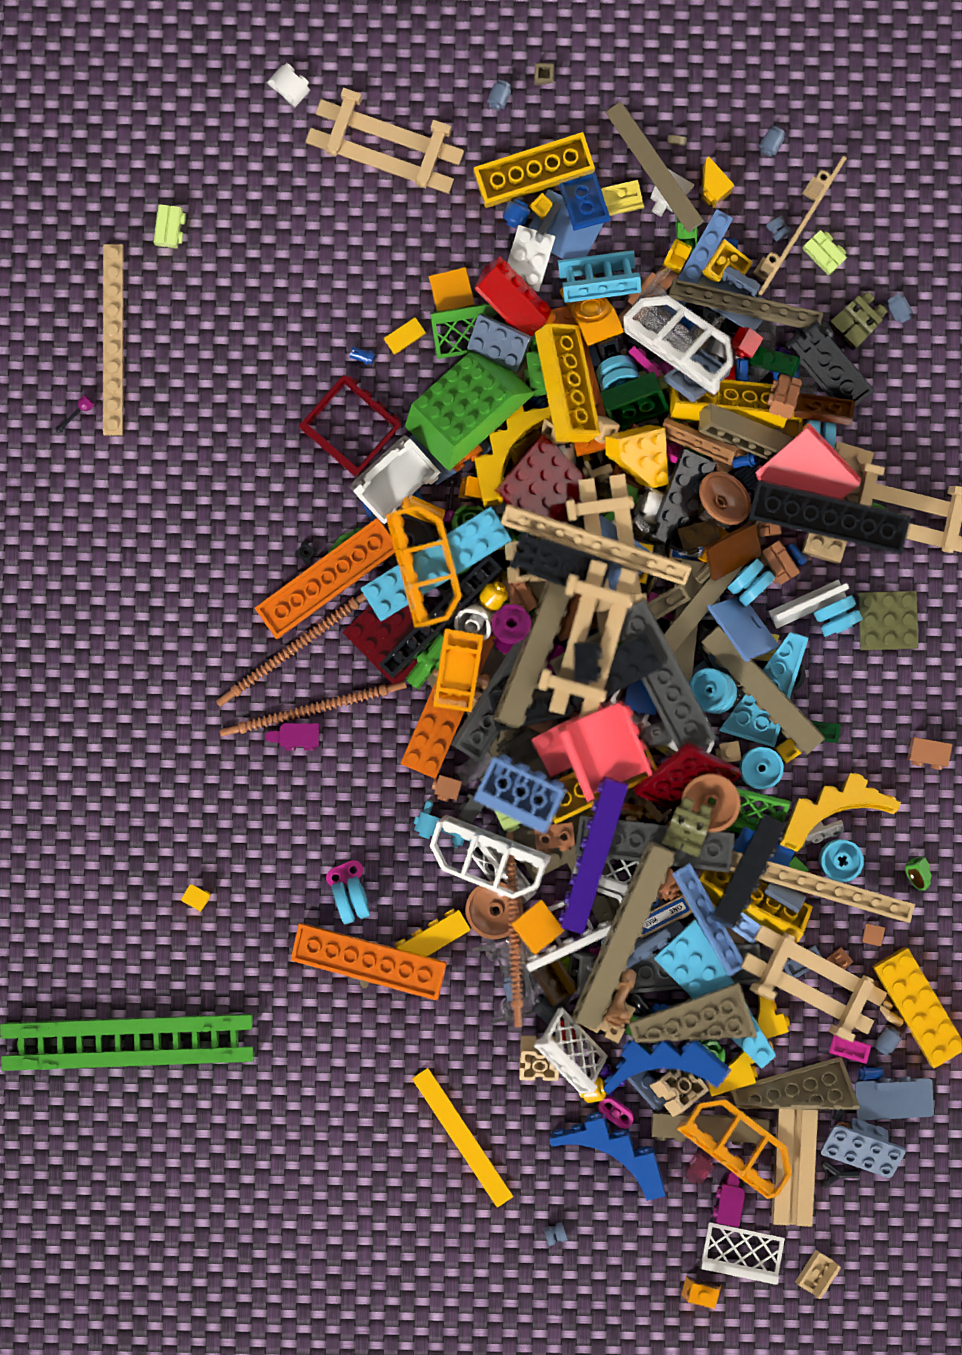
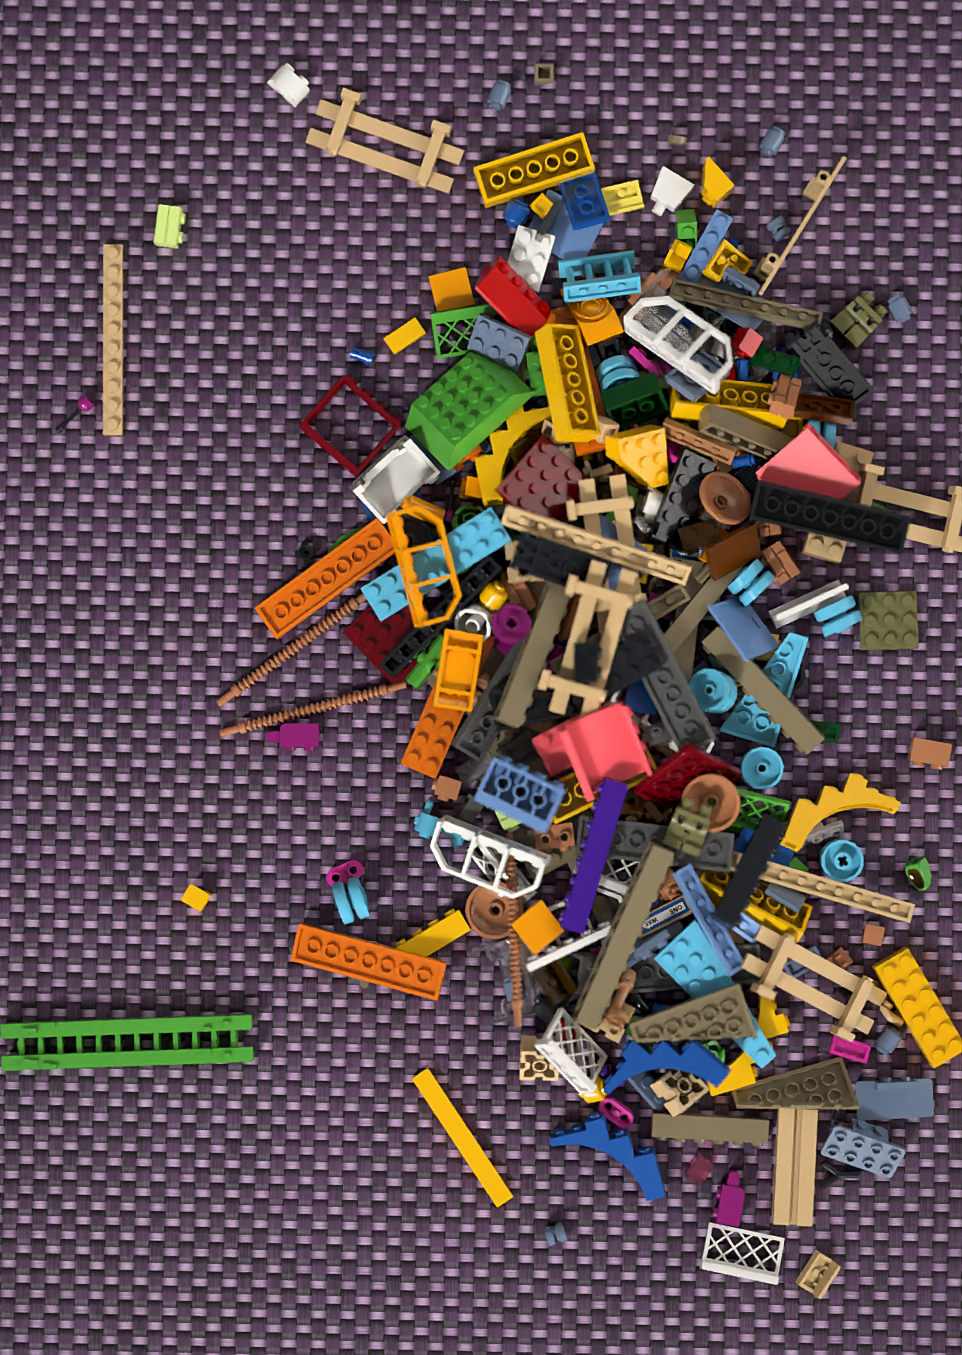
(654, 167): dark tan tile -> none
(701, 1292): light orange torso -> none
(729, 751): tan brick -> none
(735, 1163): light orange plate -> none
(787, 750): yellow tile -> none
(796, 554): blue pin -> none
(825, 252): yellowish green brick -> none
(870, 1073): blue pin -> none

